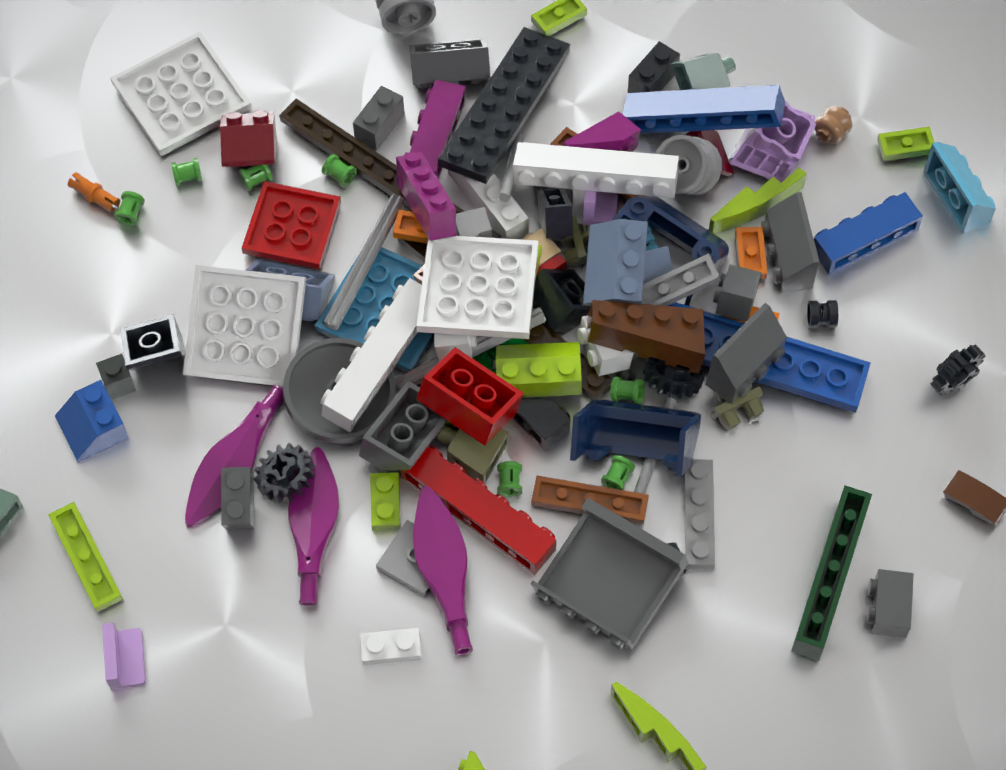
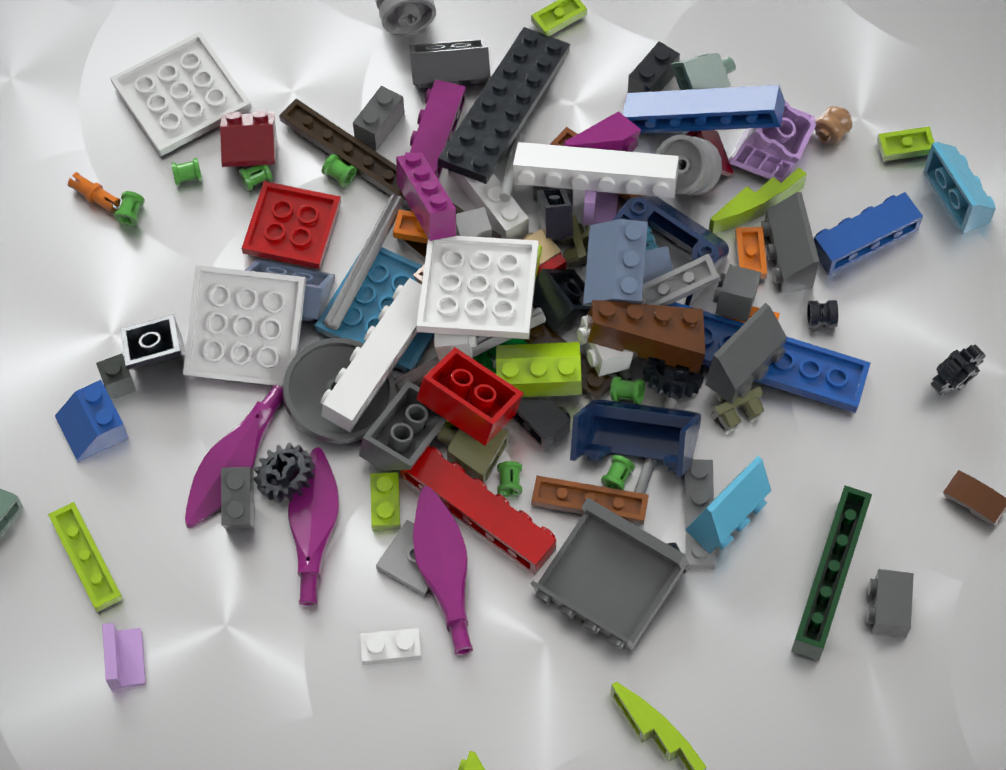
(731, 508): none -> medium azure slope

